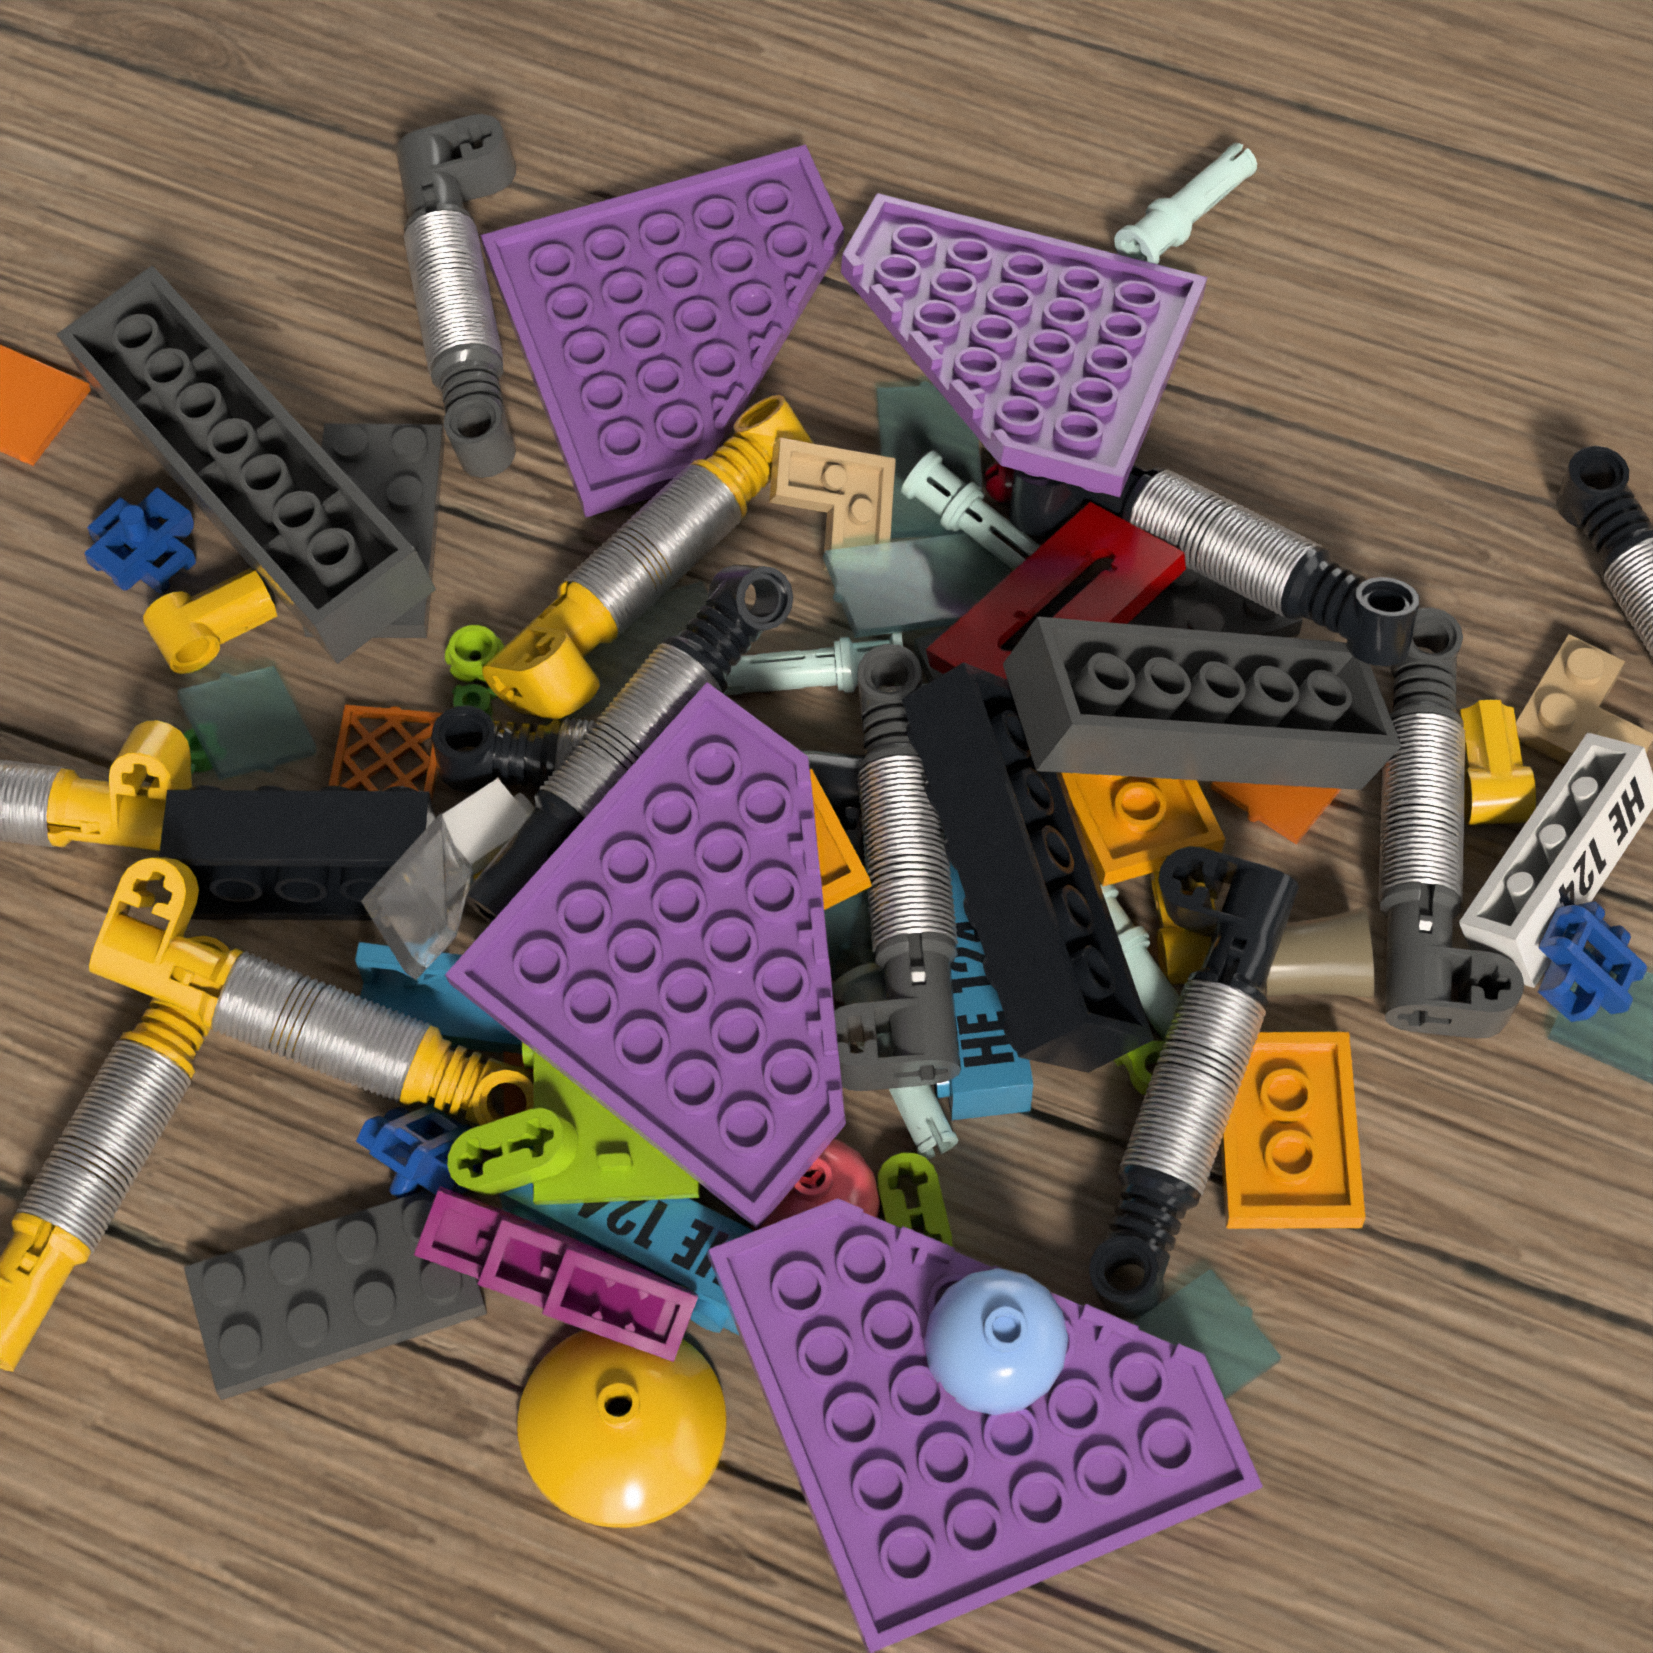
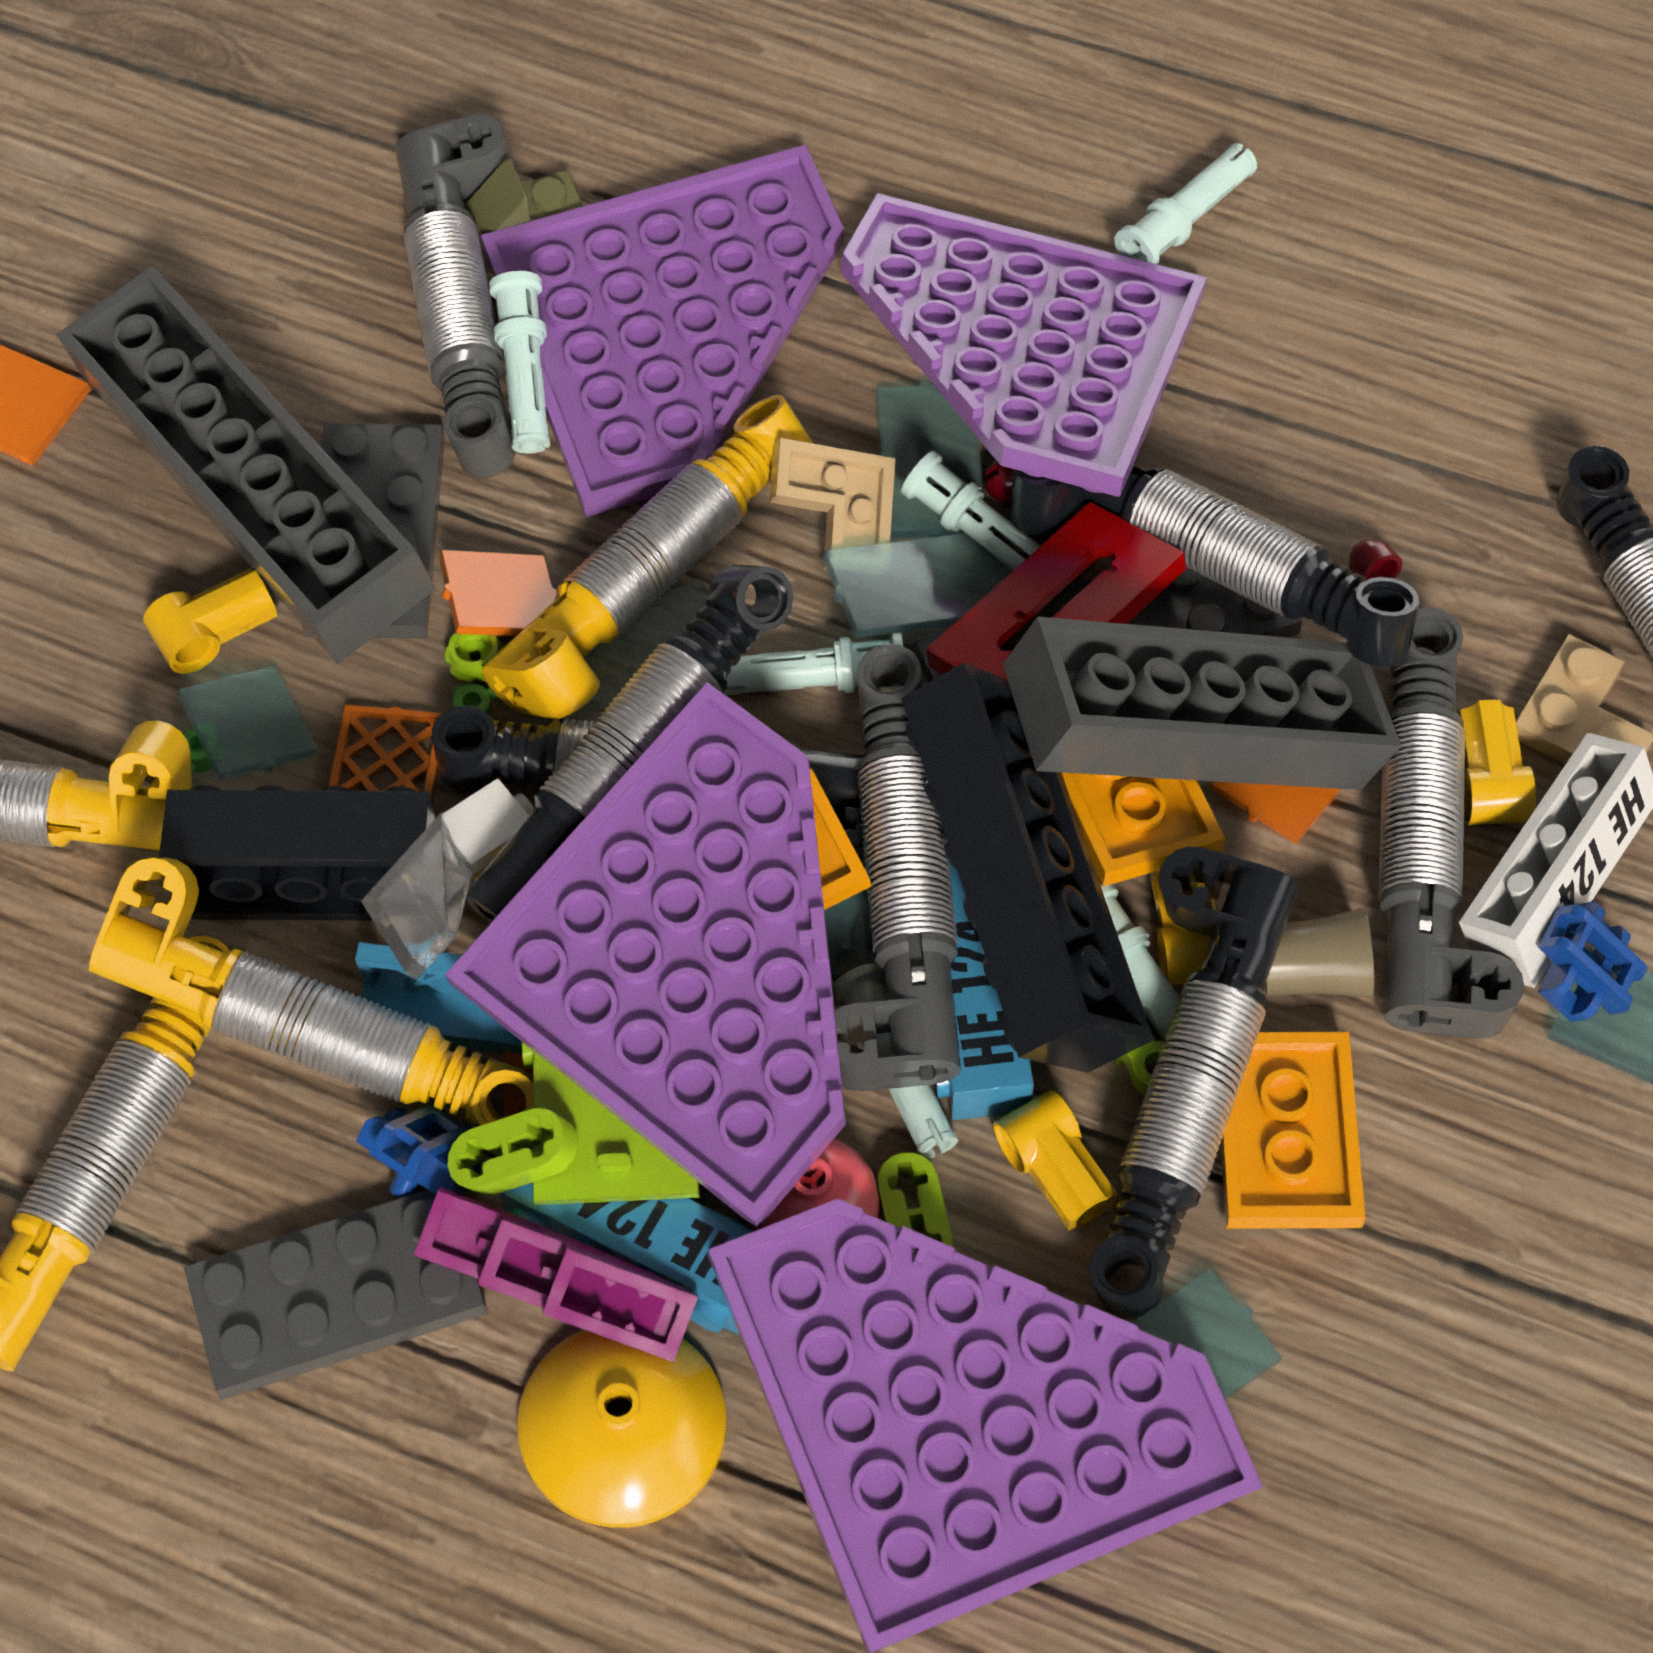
(147, 538): blue piece -> none
(495, 591): none -> orange piece
(507, 202): none -> olive slope
(520, 336): none -> light aqua pin
(996, 1341): light blue cylinder -> none
(1047, 1144): none -> yellow piece
(1374, 559): none -> dark red hinge

